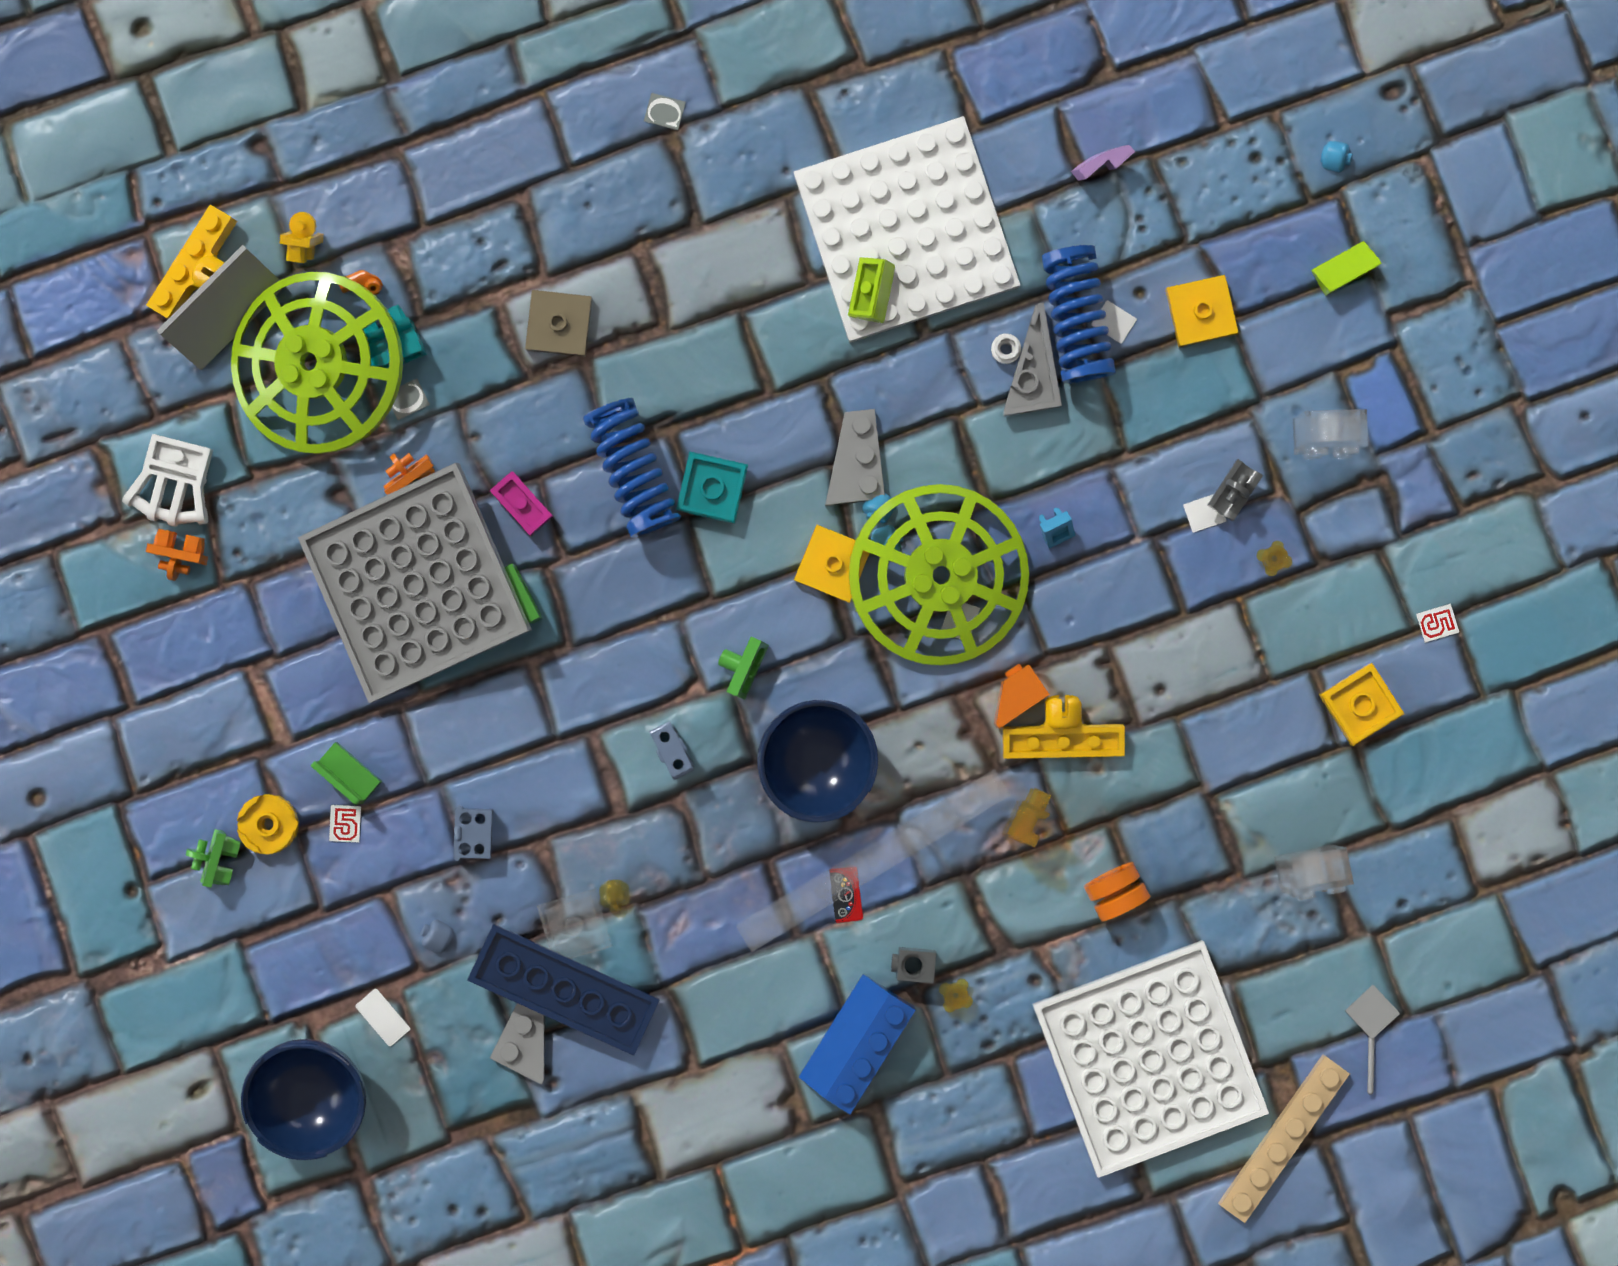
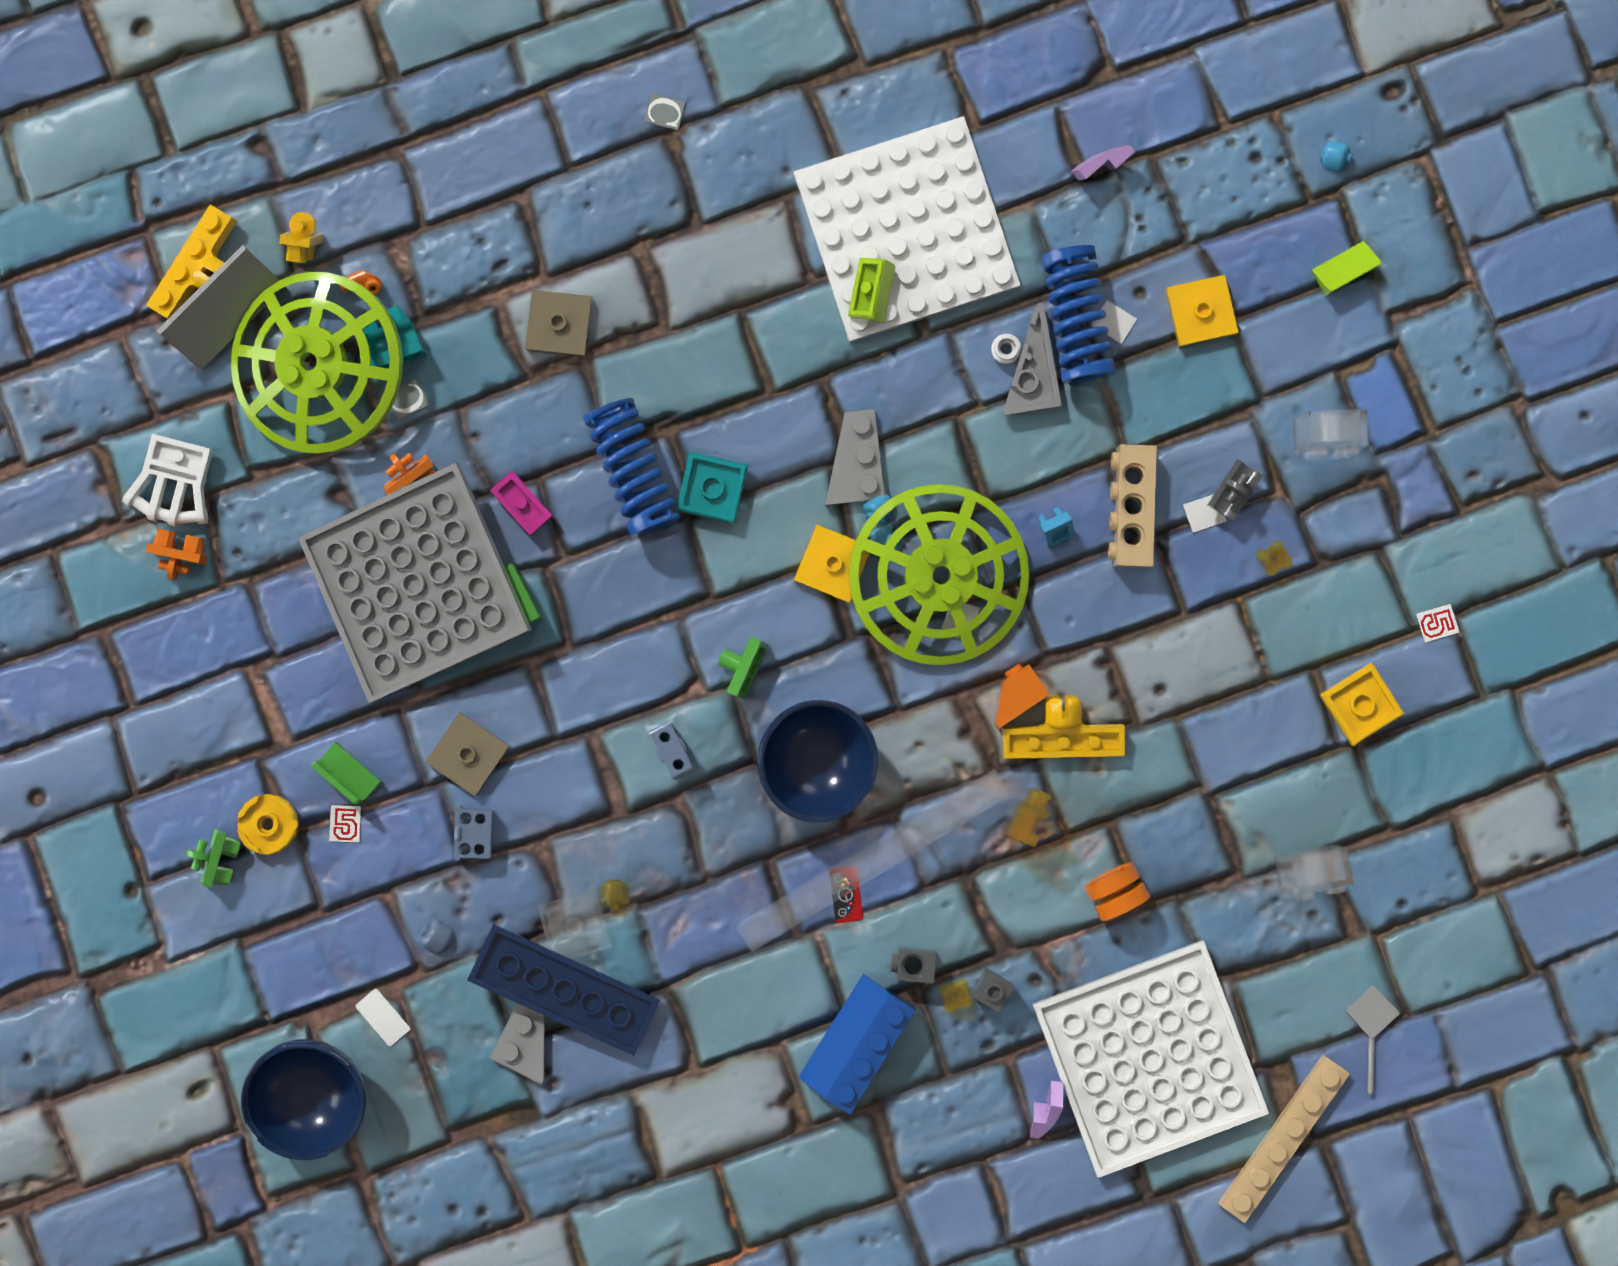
(467, 754): none -> dark tan plate
(992, 989): none -> dark grey brick
(1047, 1113): none -> lavender slope
(1143, 460): none -> tan brick

